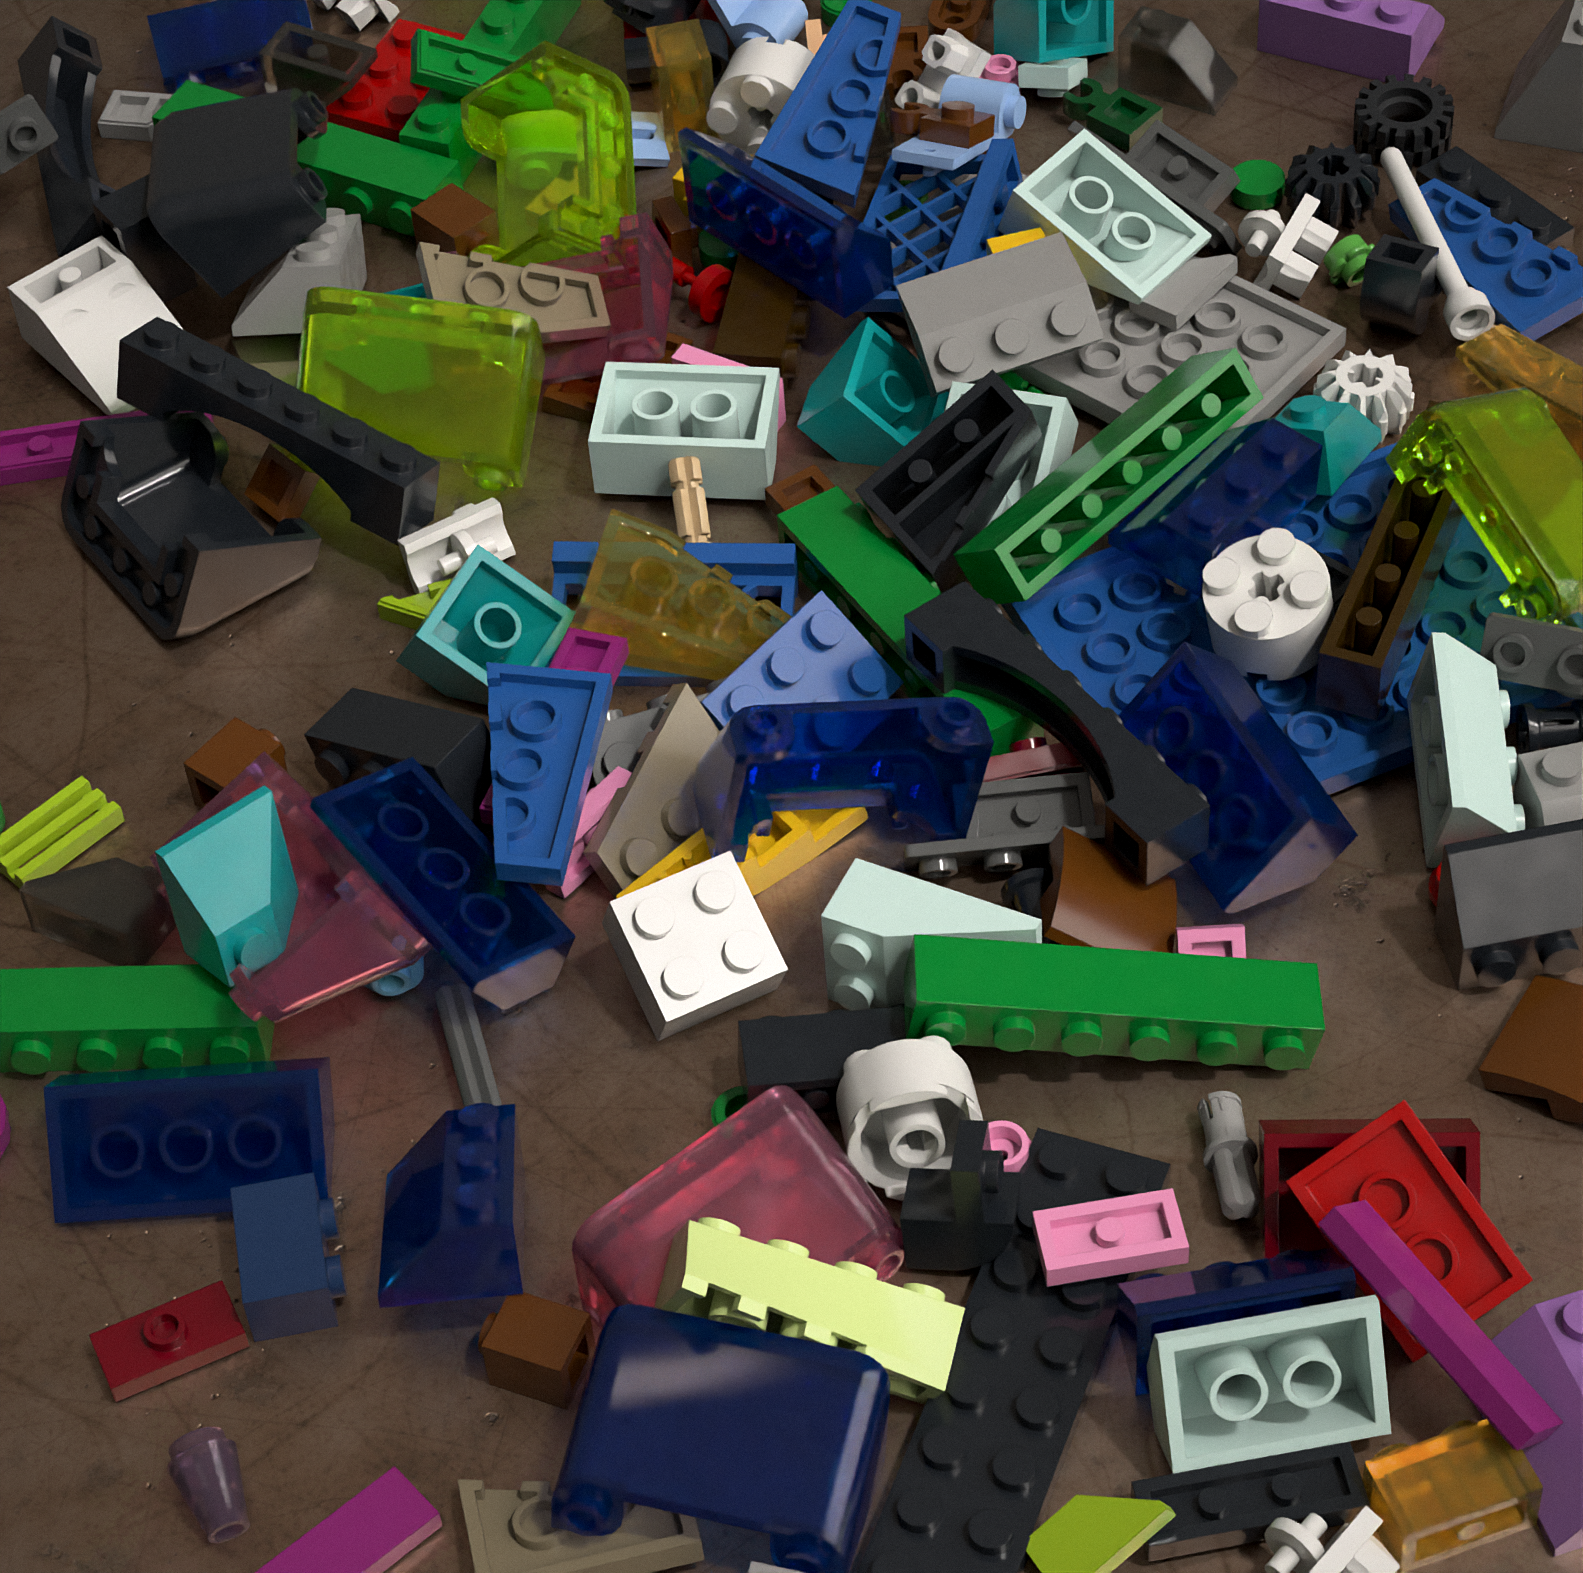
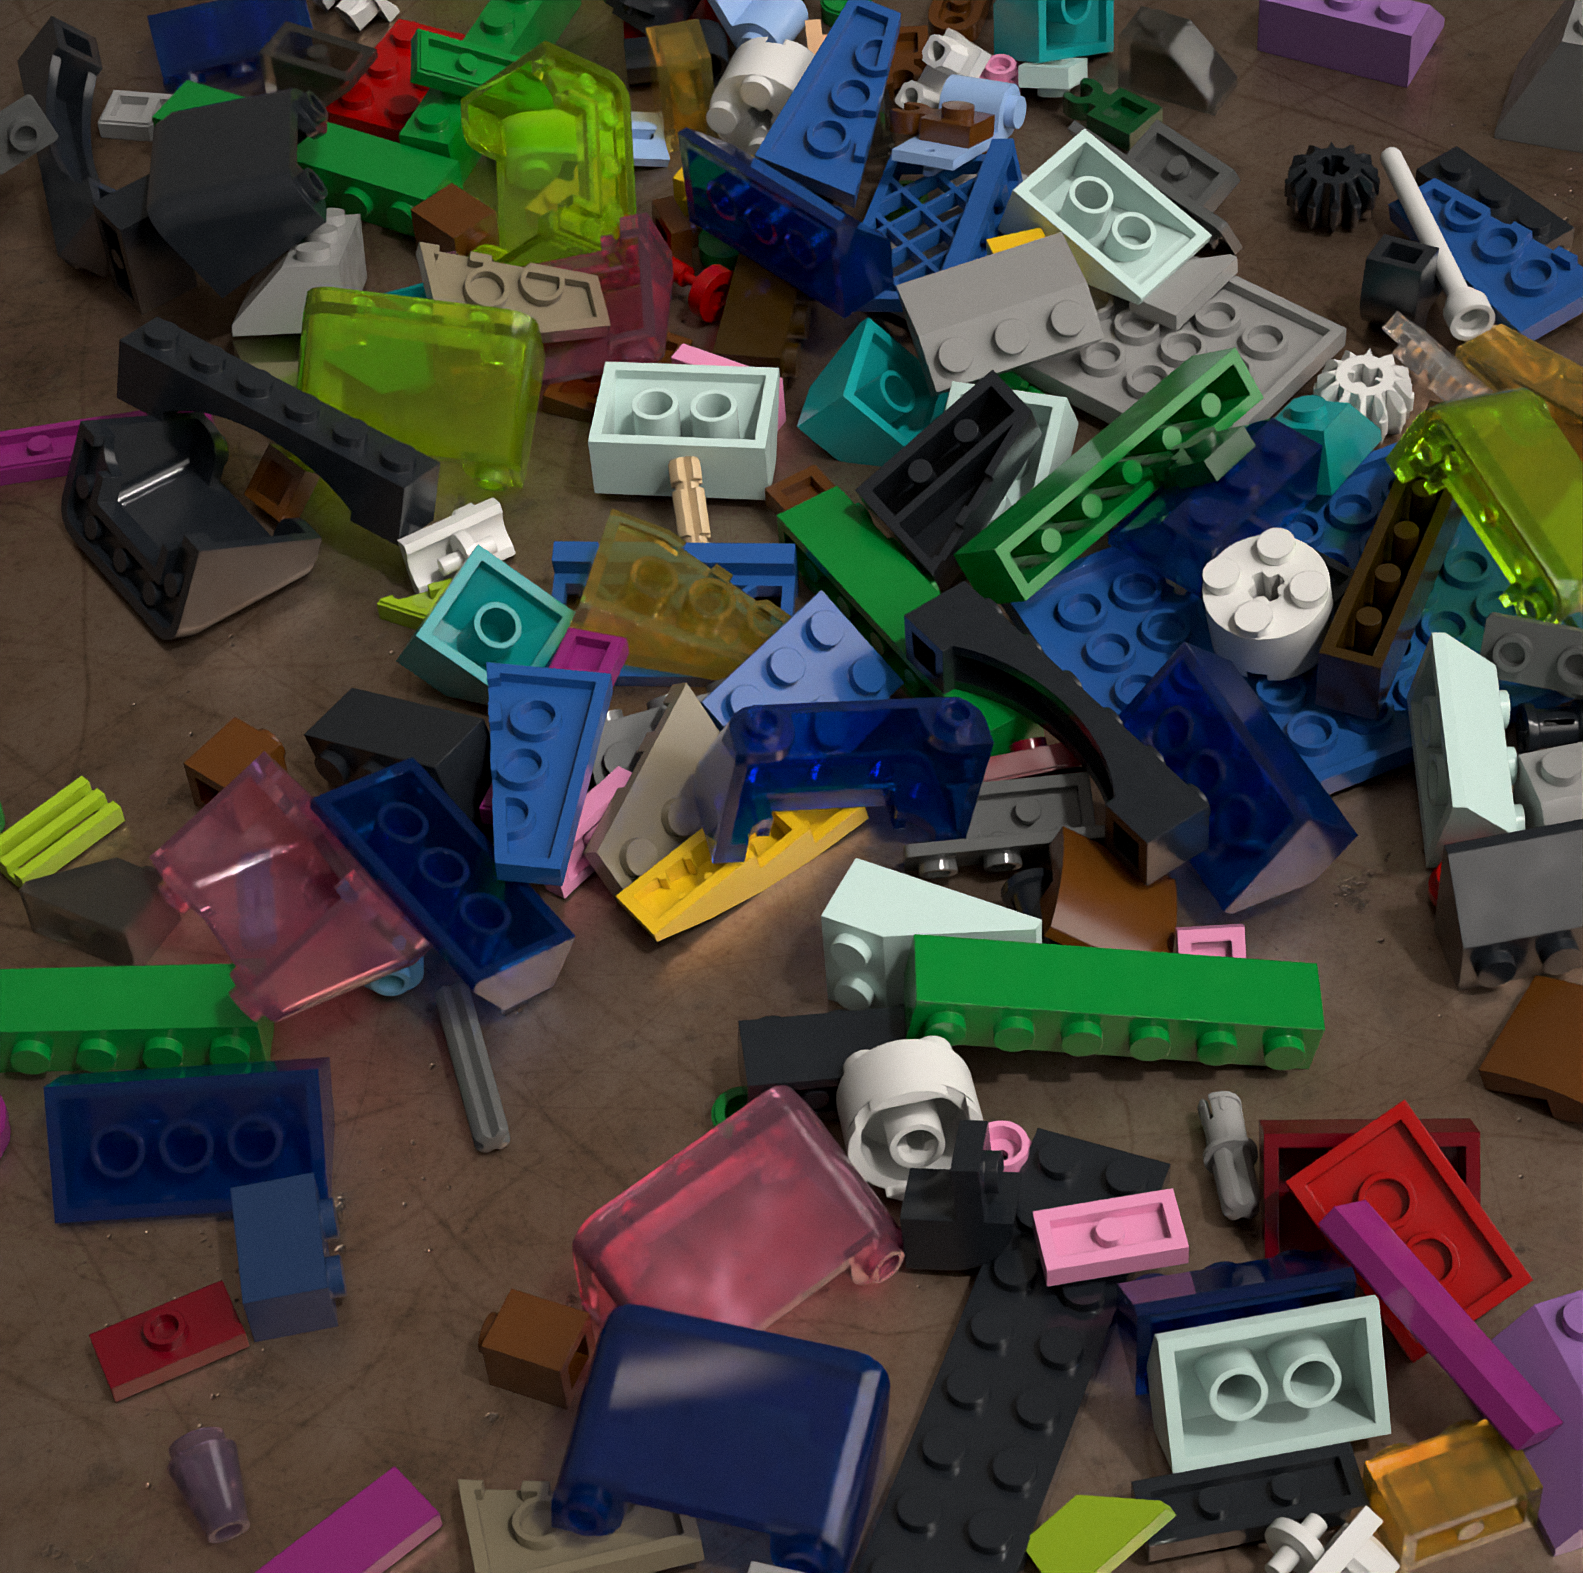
(79, 313): white slope -> none
(232, 887): teal slope -> none
(456, 1212): clear blue slope -> none
(694, 945): white brick -> none
(786, 1293): yellowish green wedge -> none
(1203, 457): none -> dark green plate
(1259, 186): green tile -> none
(1267, 235): white hips -> none
(1347, 260): bright green plate -> none
(1403, 117): black tyre -> none
(1420, 352): none -> clear plate

